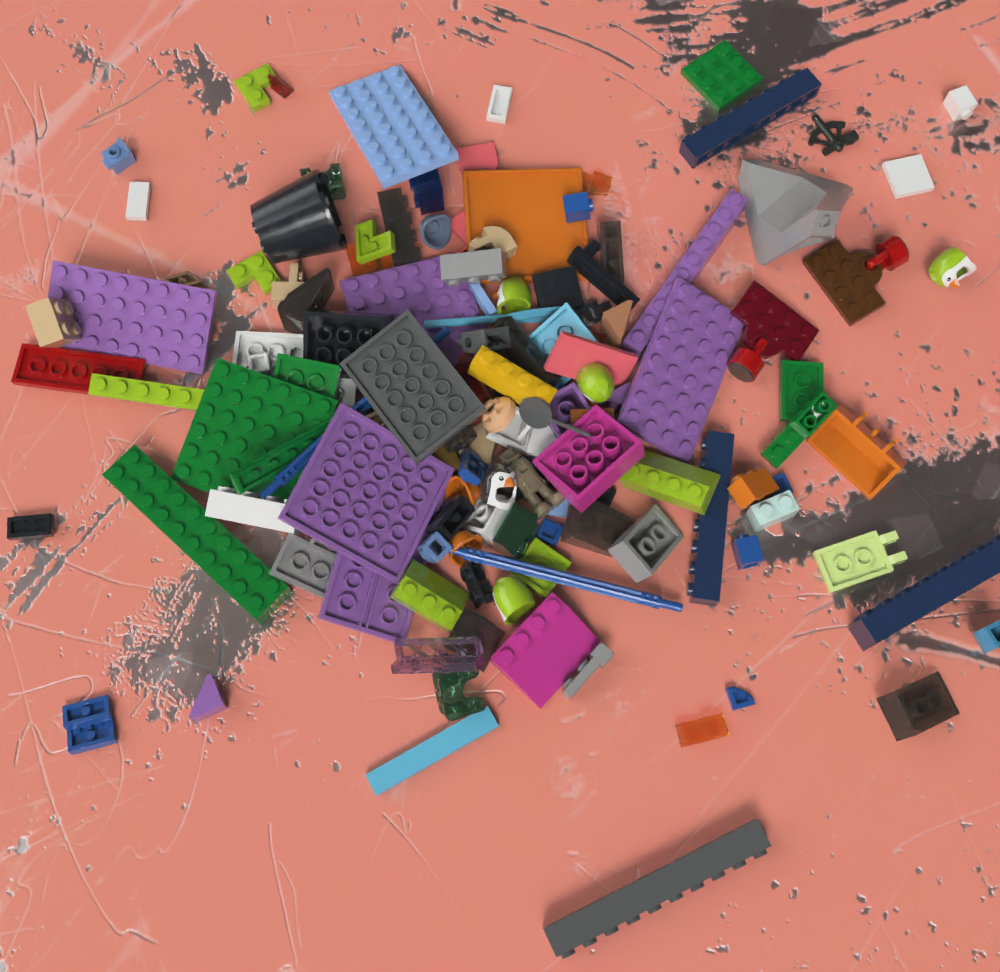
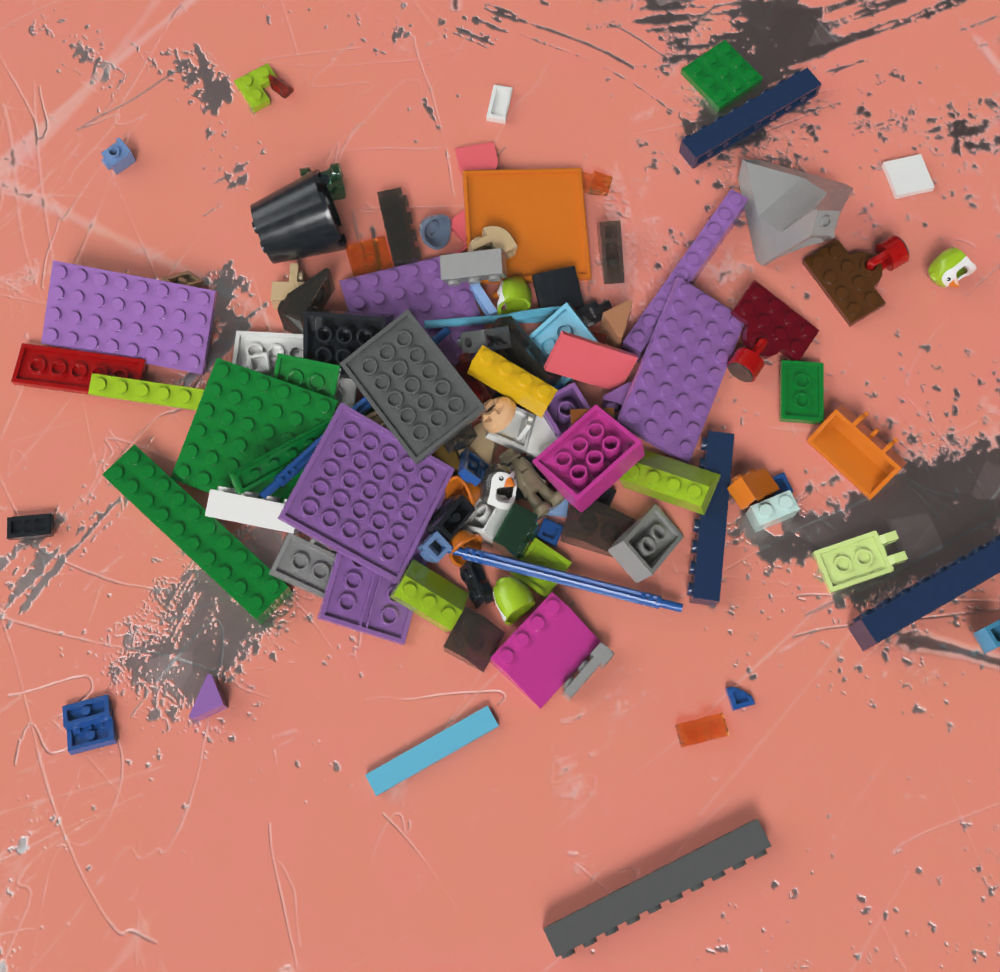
(53, 322): tan brick -> none
(138, 201): white tile -> none
(251, 269): lime plate -> none
(370, 245): lime plate -> none
(393, 126): light blue plate -> none
(427, 192): clear blue brick -> none
(438, 663): fence -> none
(451, 698): clear green piece -> none
(539, 415): dark grey piece -> none
(577, 207): blue brick -> none
(595, 383): lime piece -> none
(599, 276): black piece -> none
(747, 551): blue brick -> none
(798, 428): green slope -> none
(834, 143): pearl dark grey piece -> none
(917, 706): clear smoke slope -> none
(960, 103): white brick -> none

